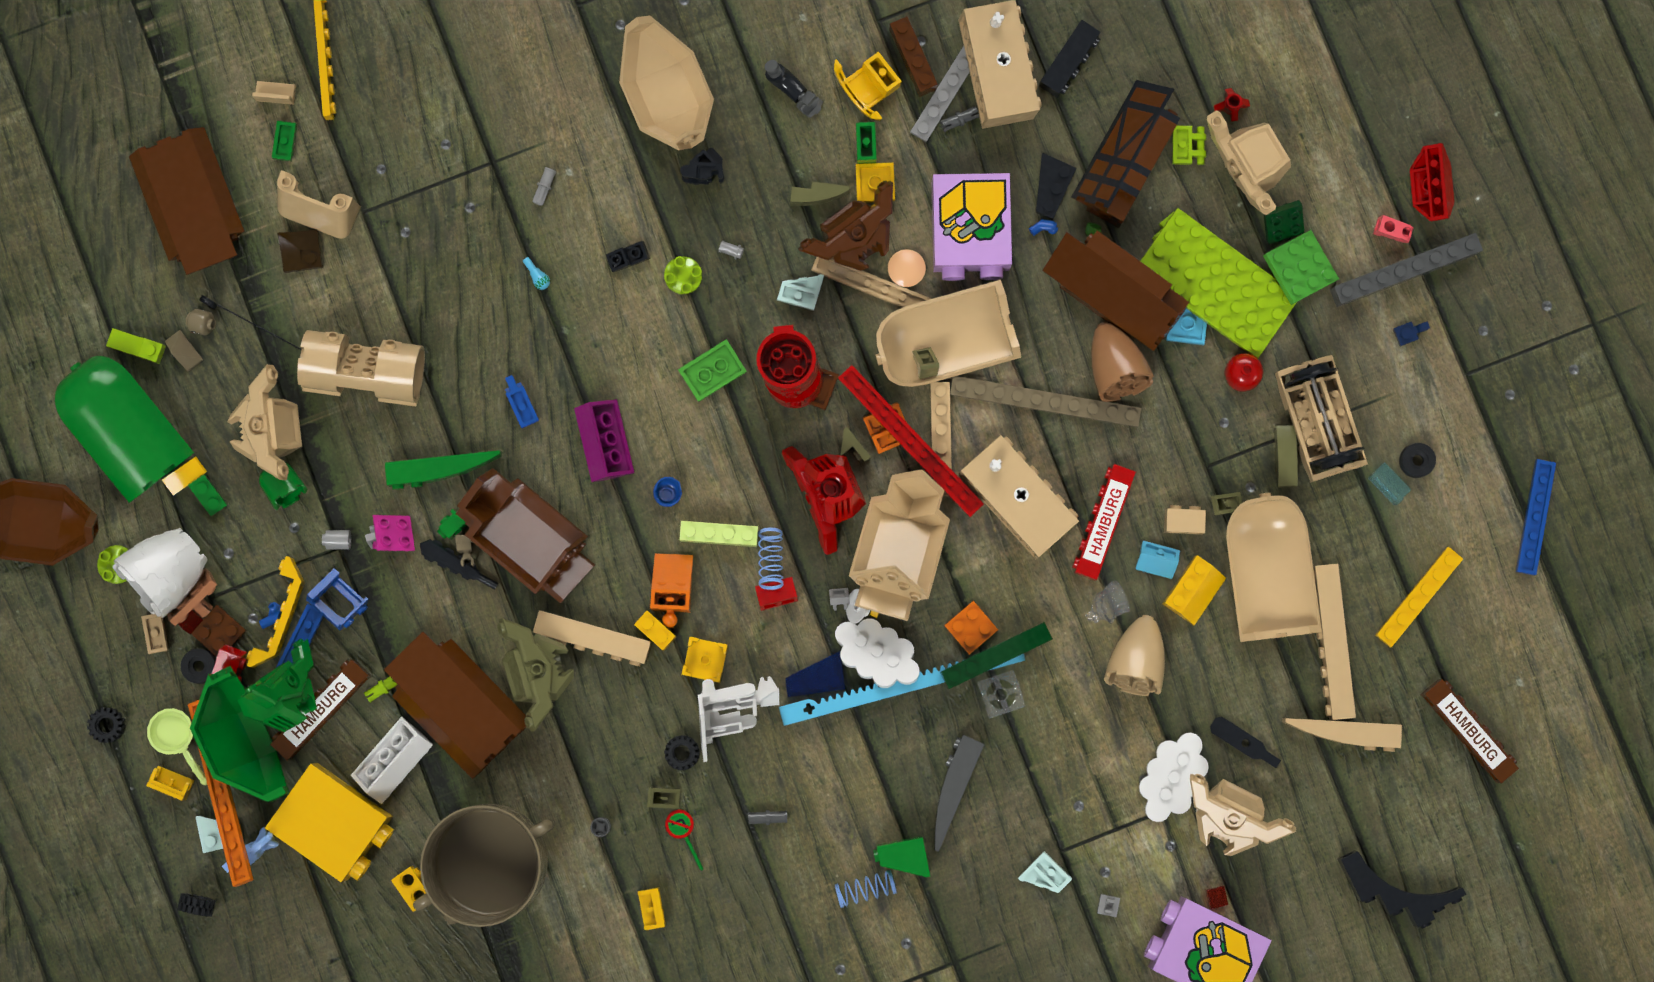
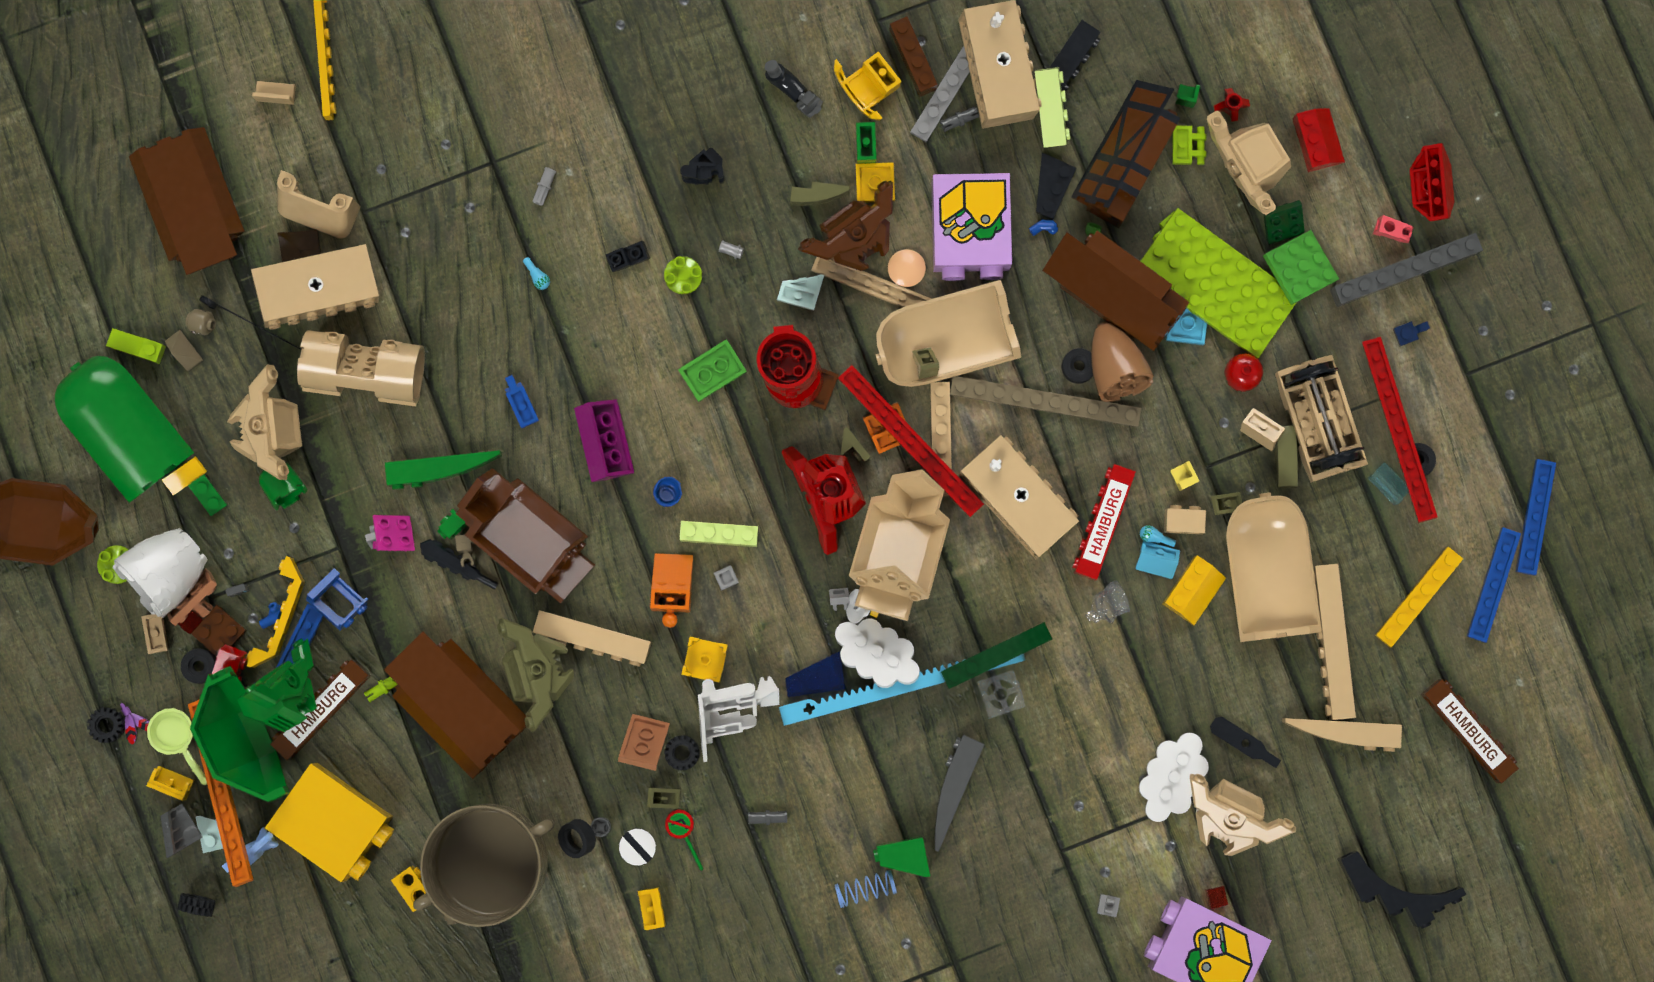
(131, 721): none -> piece
(178, 830): none -> dark grey slope
(237, 590): none -> dark grey tile
(284, 141): green plate -> none
(337, 539): light grey brick -> none
(342, 282): none -> tan piece
(391, 760): white slope -> none
(586, 834): none -> black tyre
(637, 847): none -> white sticker
(643, 742): none -> nougat plate
(655, 630): yellow brick -> none
(664, 85): tan panel -> none
(726, 577): none -> light grey tile
(770, 539): light blue piece -> none
(777, 597): red hinge -> none
(971, 627): orange plate -> none
(1046, 873): light aqua wing -> none
(1052, 109): none -> yellowish green brick
(1069, 371): none -> black tyre
(1138, 659): tan cylinder -> none
(1151, 534): none -> medium azure piece
(1184, 476): none -> light yellow panel
(1187, 95): none -> green panel
(1262, 429): none -> tan panel
(1318, 139): none -> red slope
(1399, 430): none -> red plate
(1493, 585): none -> blue plate

